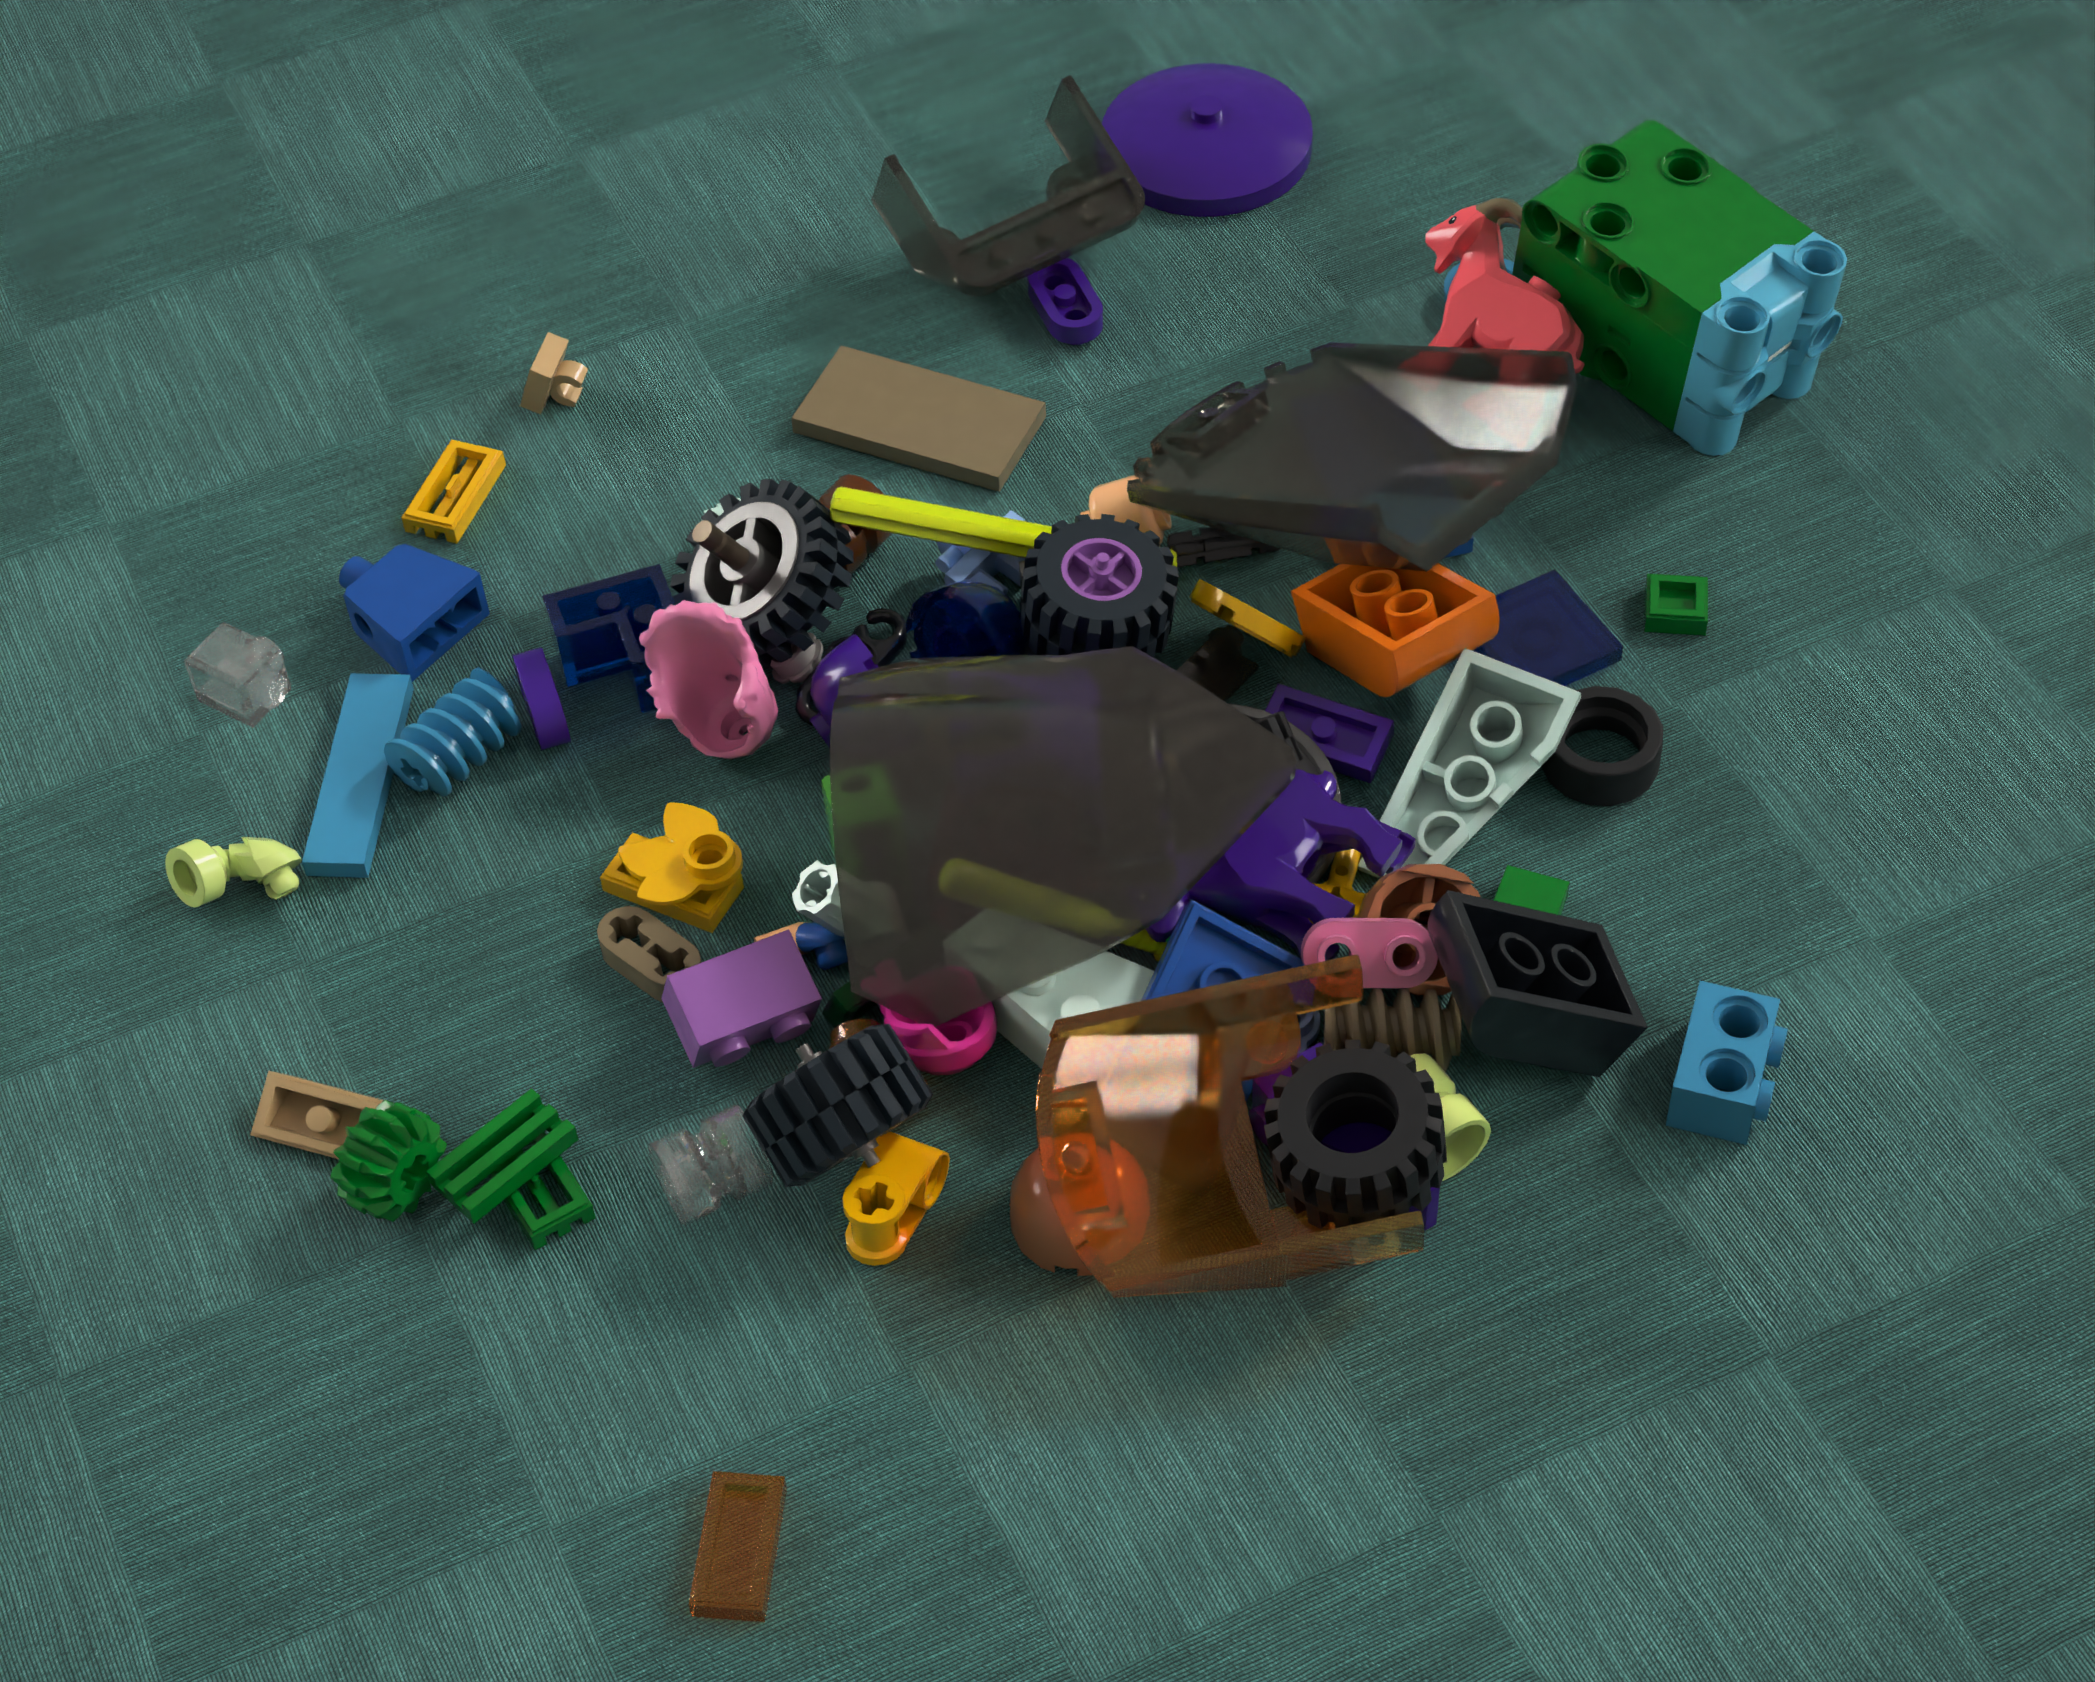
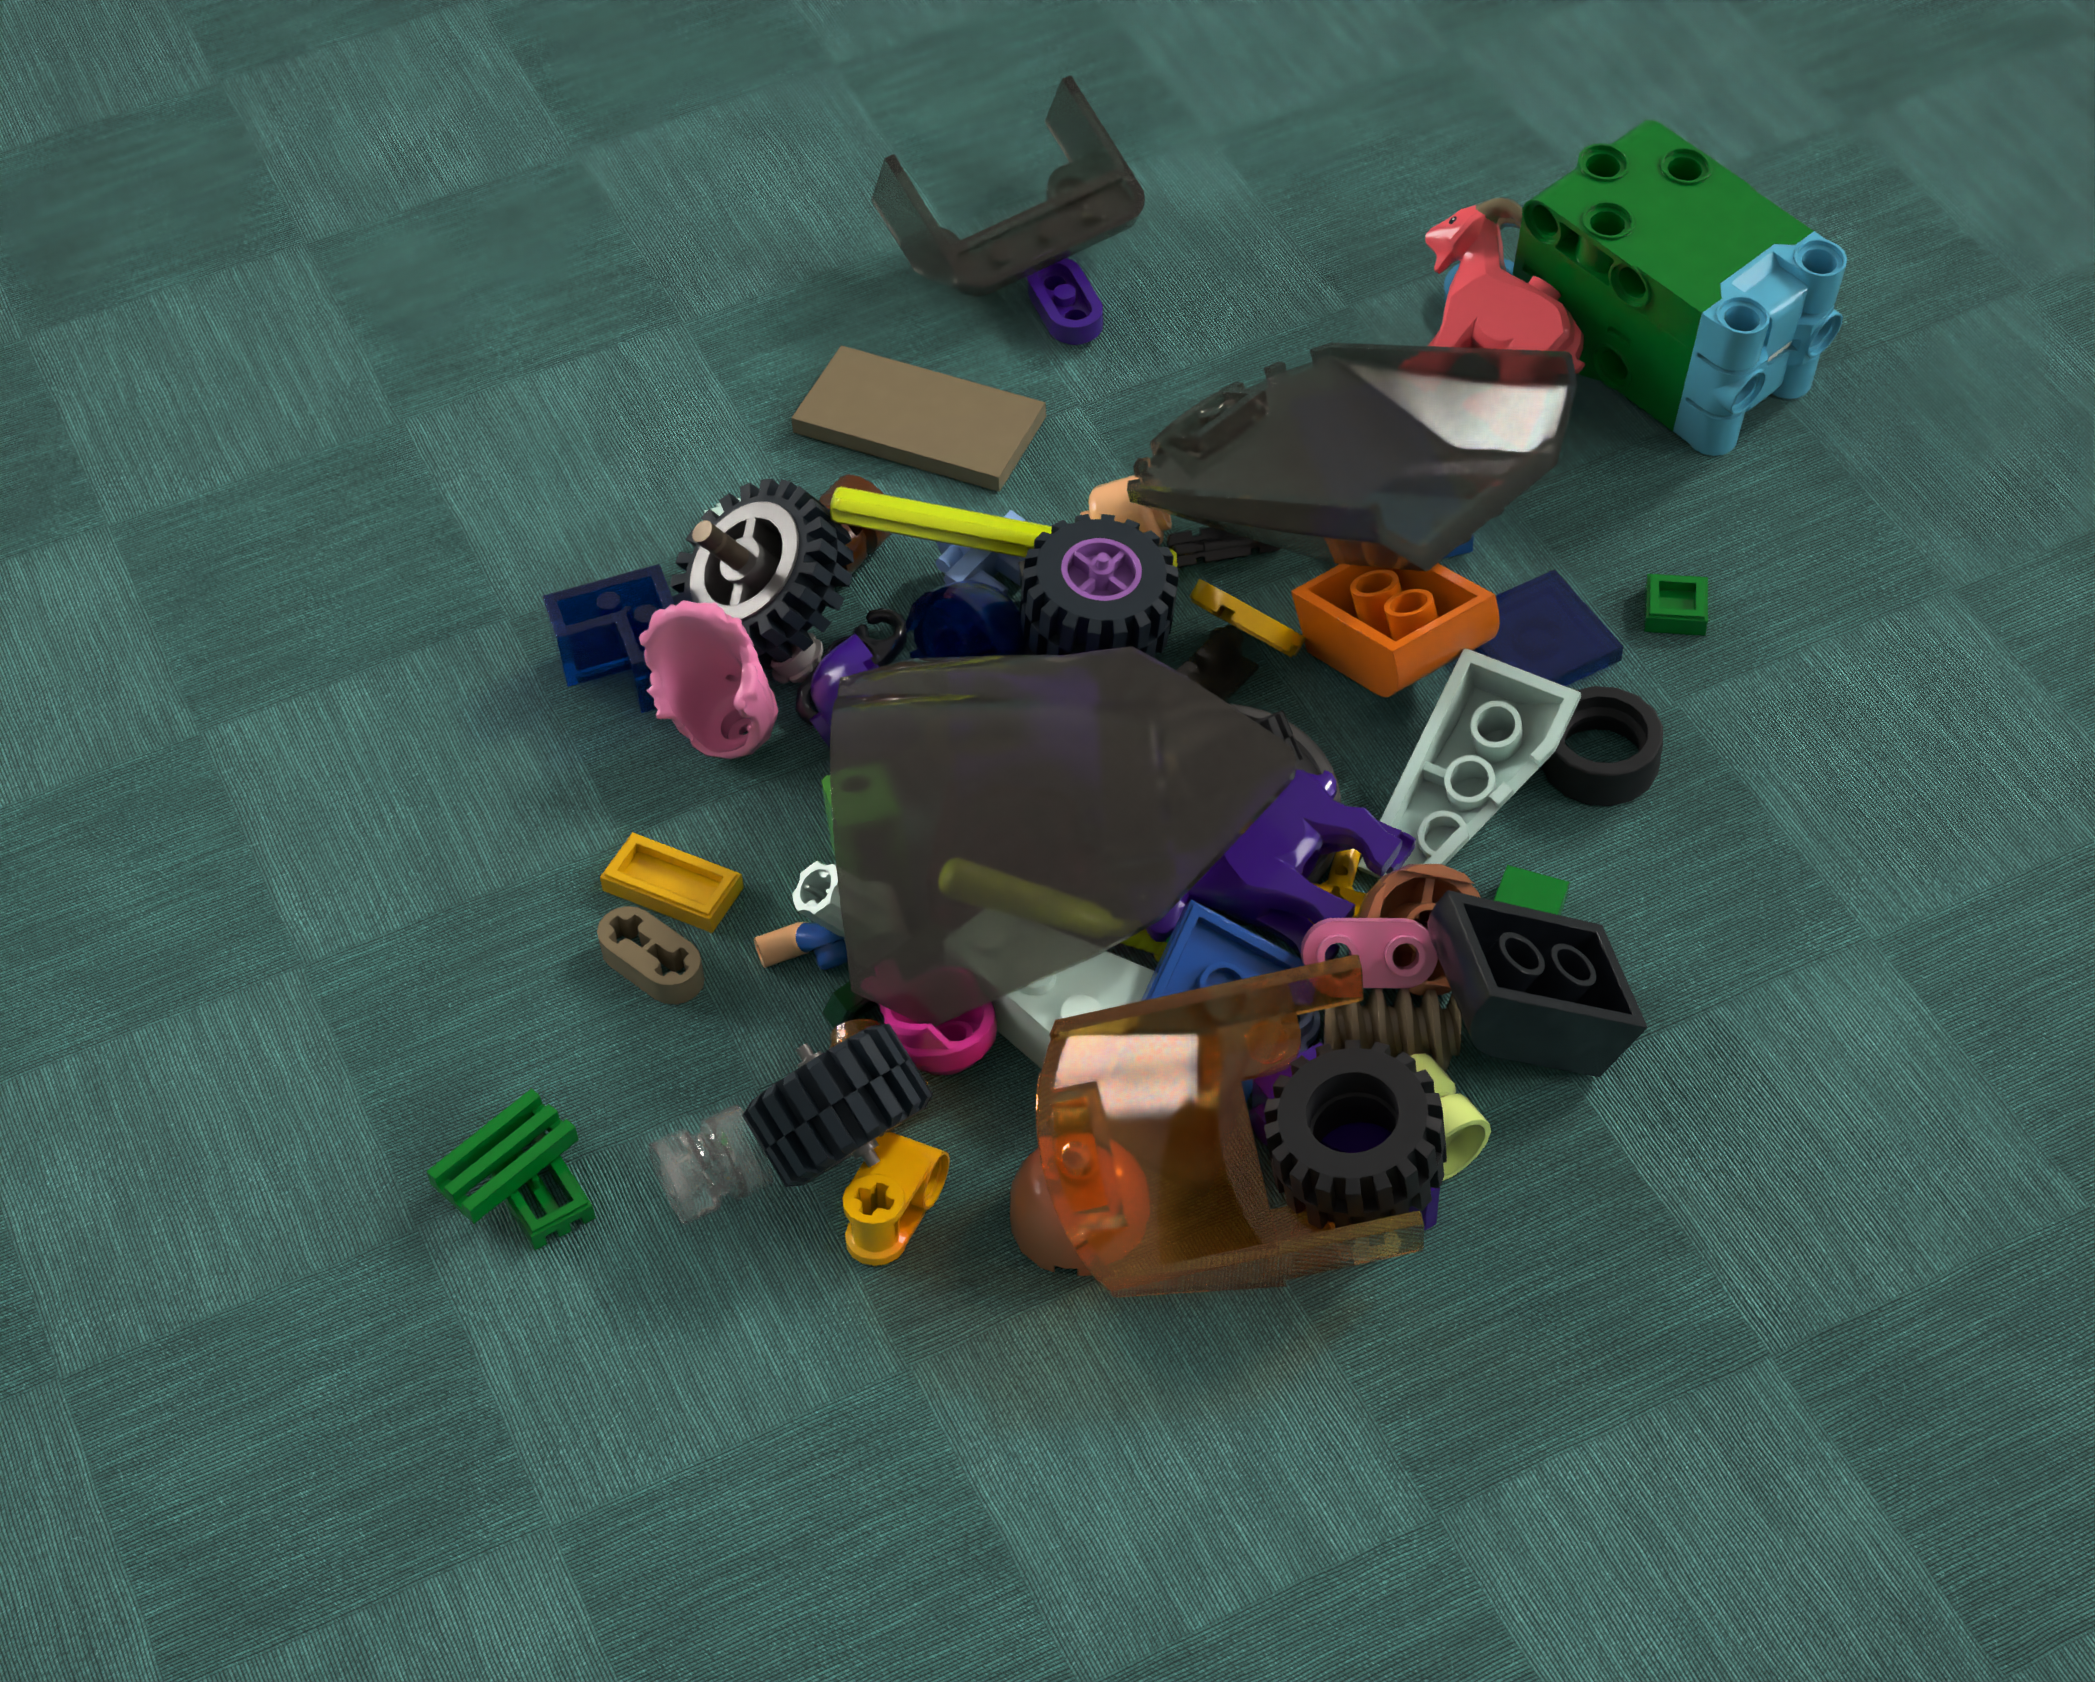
(201, 871): yellowish green arm -> none
(238, 674): clear brick -> none
(307, 1113): tan slope -> none
(357, 776): dark azure tile -> none
(387, 1160): green gear -> none
(412, 605): blue torso -> none
(452, 732): dark azure piece -> none
(463, 492): yellow tile -> none
(541, 698): dark purple beam -> none
(553, 376): tan tile -> none
(685, 859): yellow plate -> none
(738, 1546): clear orange tile -> none
(741, 1000): medium lavender brick -> none
(1211, 138): dark purple dish -> none
(1346, 735): dark purple plate -> none
(1718, 1060): dark azure brick -> none

